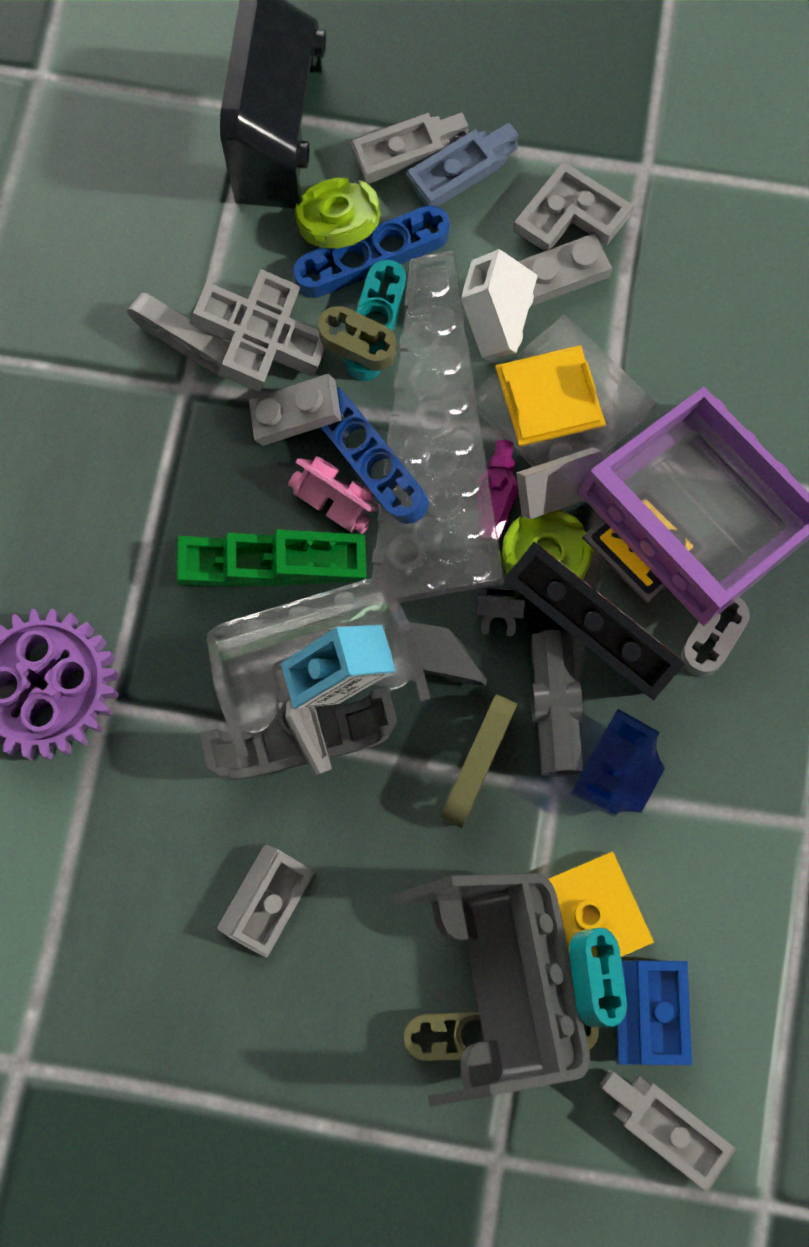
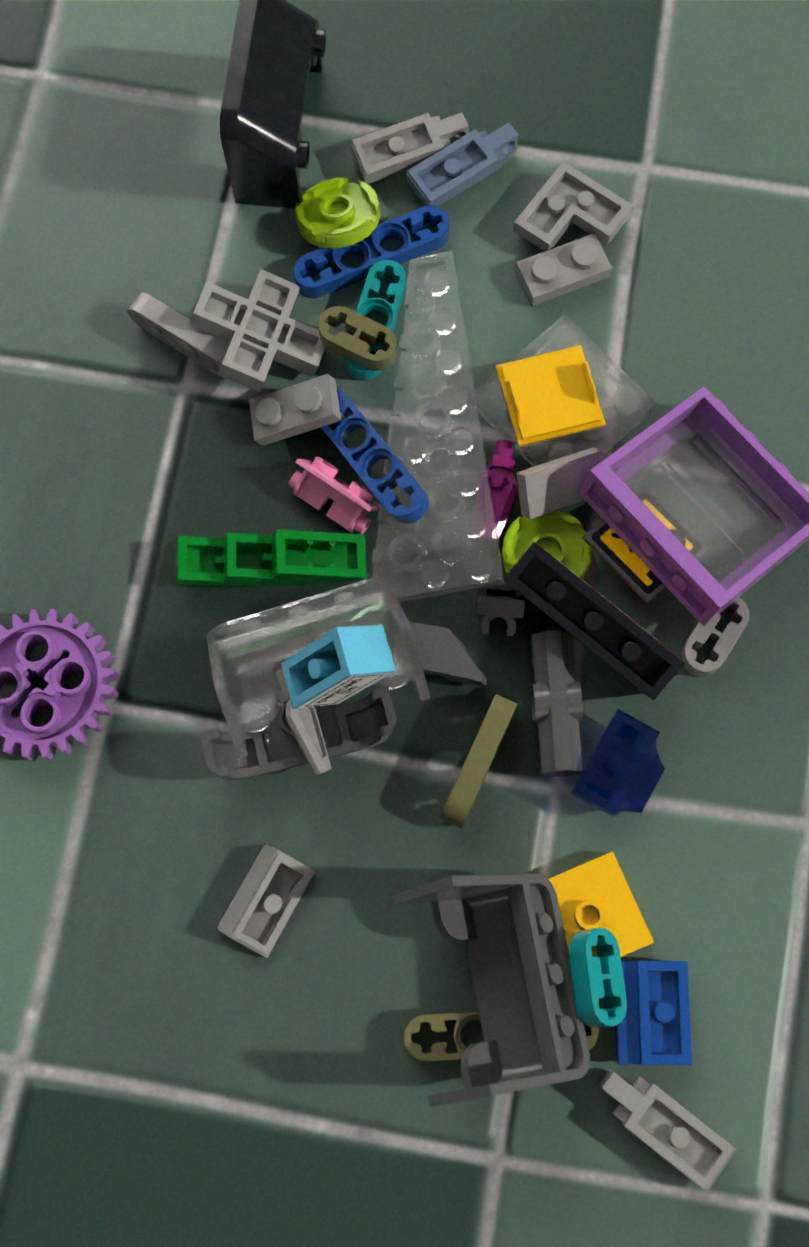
(497, 302): white slope -> none

